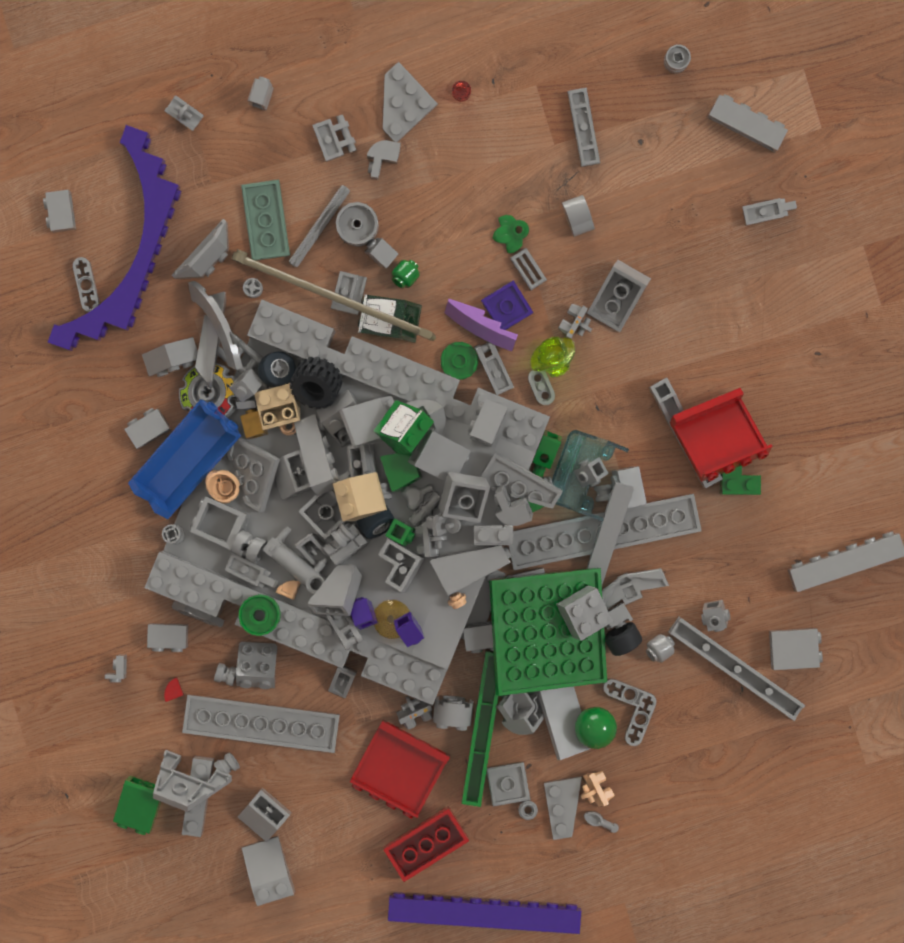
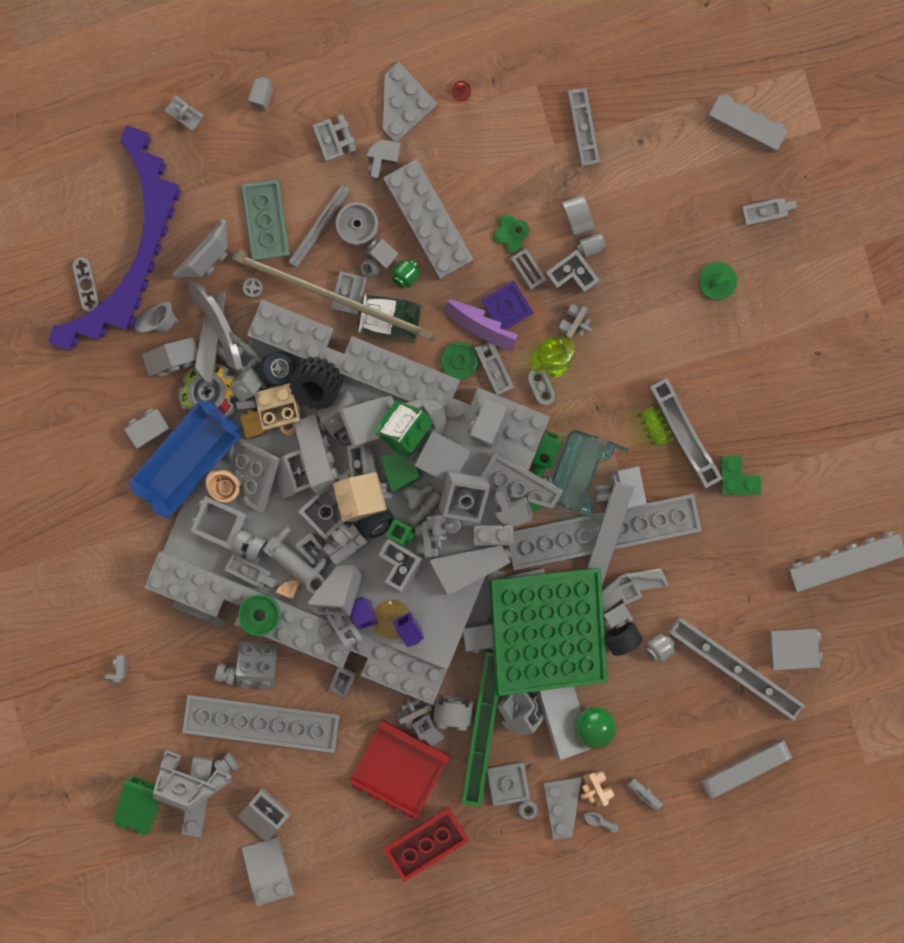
(60, 211): light grey brick -> none
(156, 318): none -> light grey piece
(167, 636): light grey brick -> none
(173, 690): red tile -> none
(177, 534): light grey wheel -> none
(370, 268): none -> light grey plate
(427, 730): none -> light grey brick
(428, 219): none -> light grey brick
(457, 600): light nougat plate -> none
(484, 913): dark purple brick -> none
(573, 267): none -> light grey brick
(584, 612): light grey brick -> none
(590, 472): light grey brick -> none
(591, 245): none -> light grey brick
(618, 295): light grey slope -> none
(636, 701): light grey beam -> none
(644, 794): none -> light grey pin
(655, 426): none -> clear neon green piece
(677, 59): light grey wheel -> none
(715, 616): light grey brick -> none
(718, 281): none -> green tile
(719, 435): red panel -> none
(746, 769): none -> light grey beam

